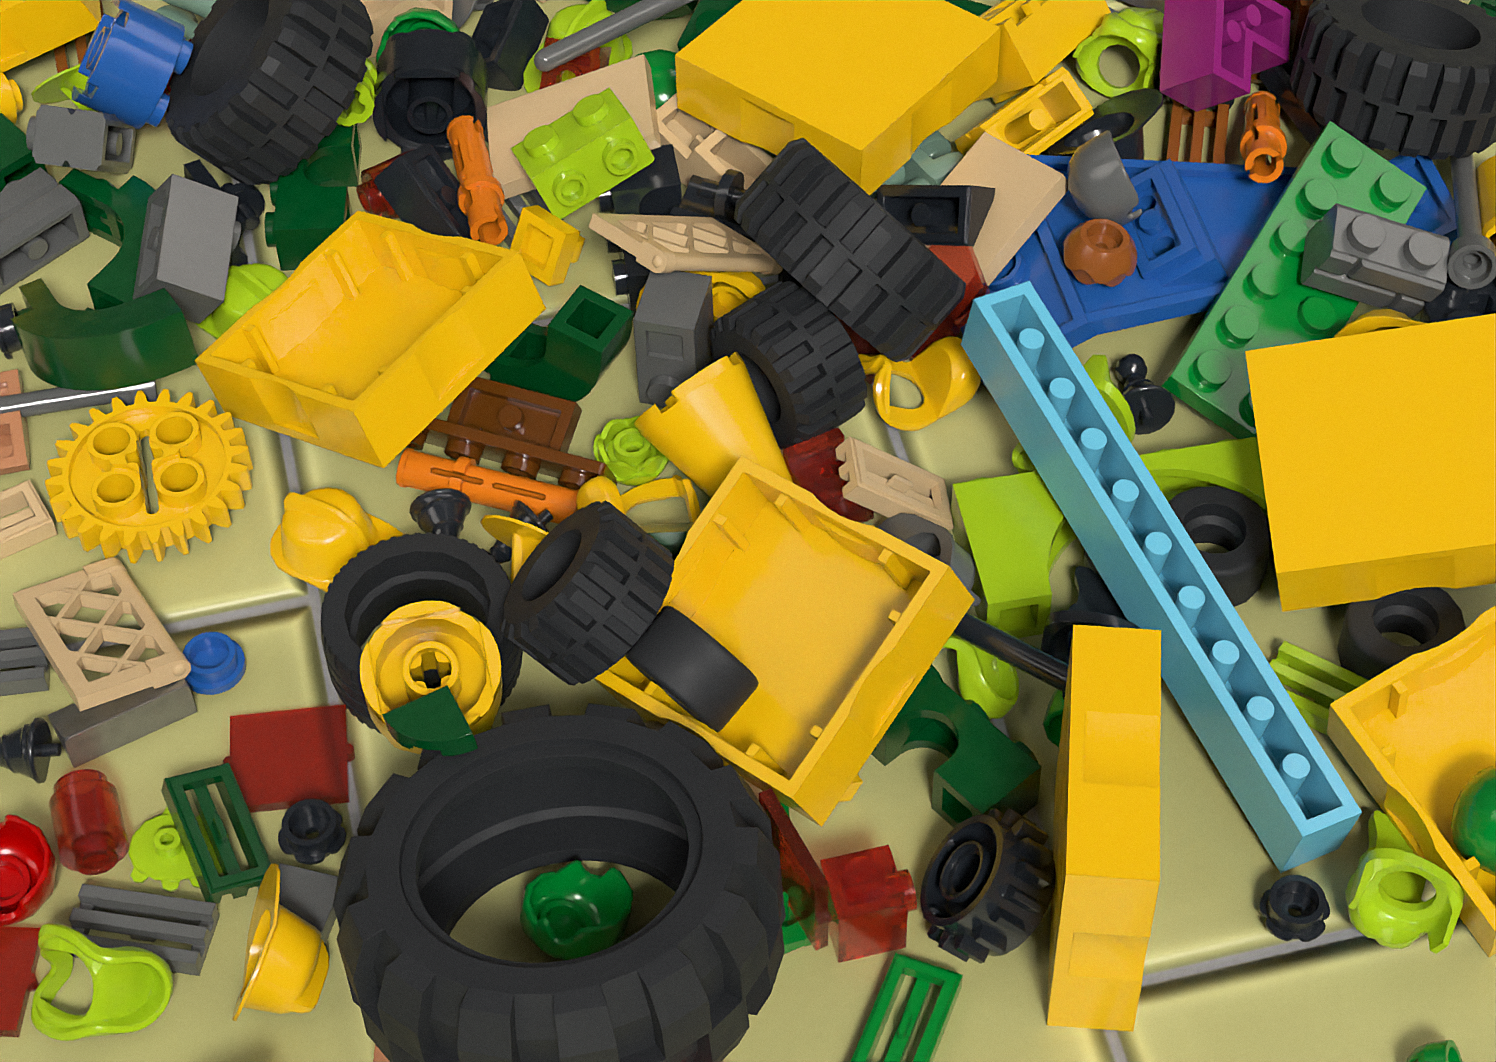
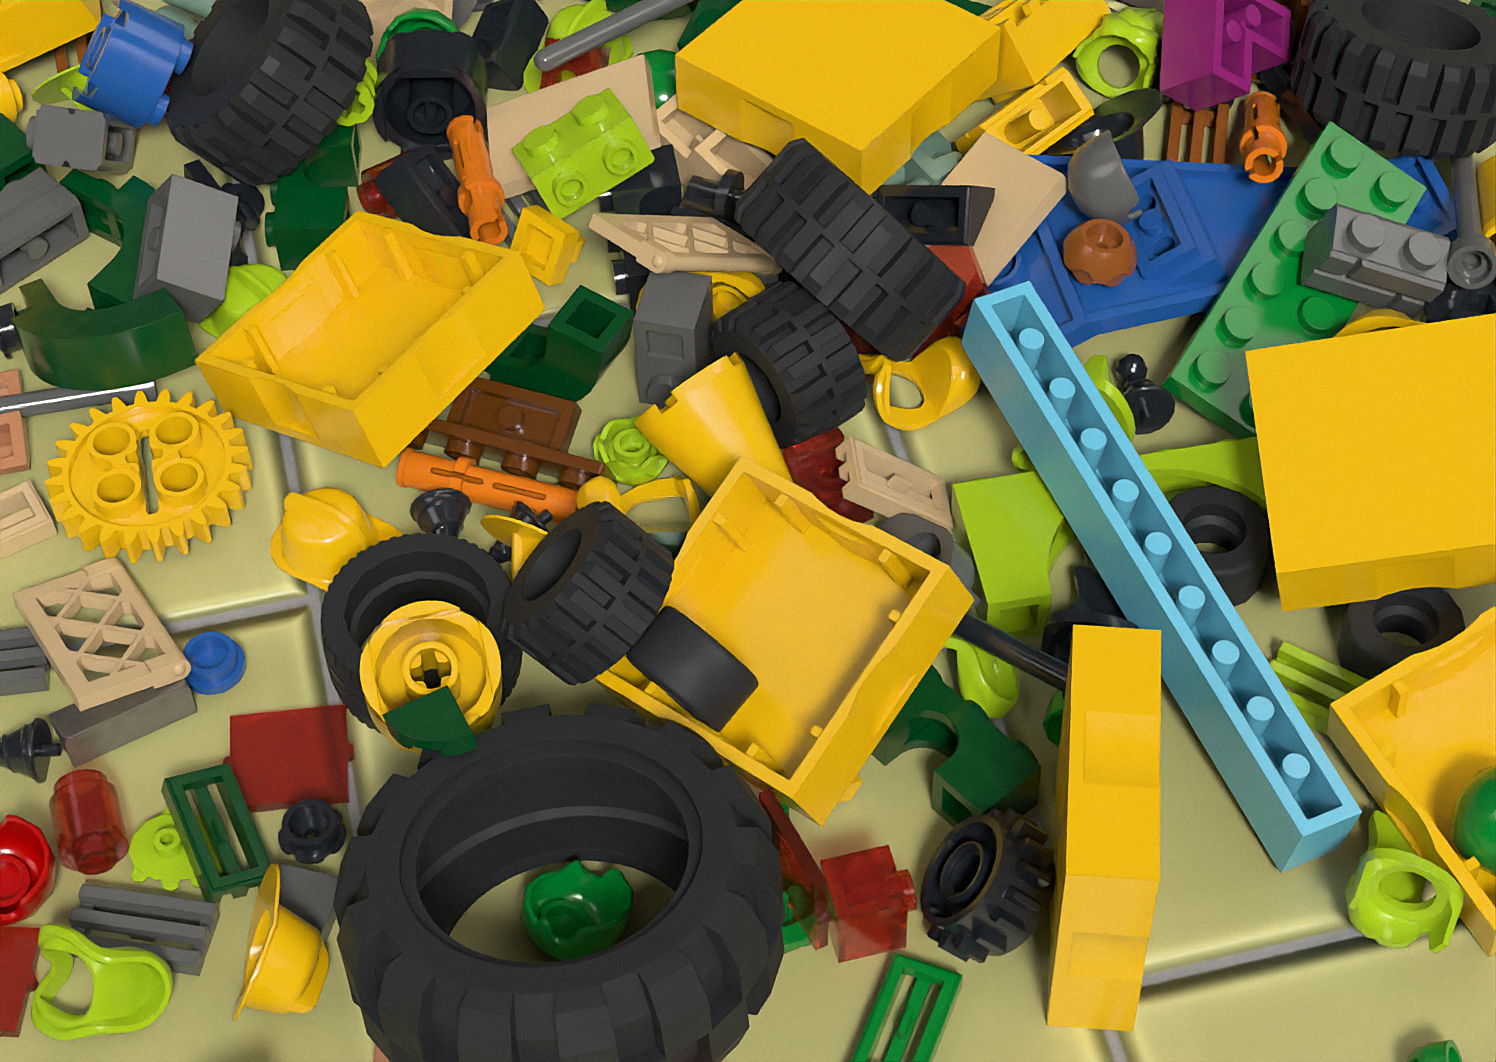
(1299, 894): black plate -> none

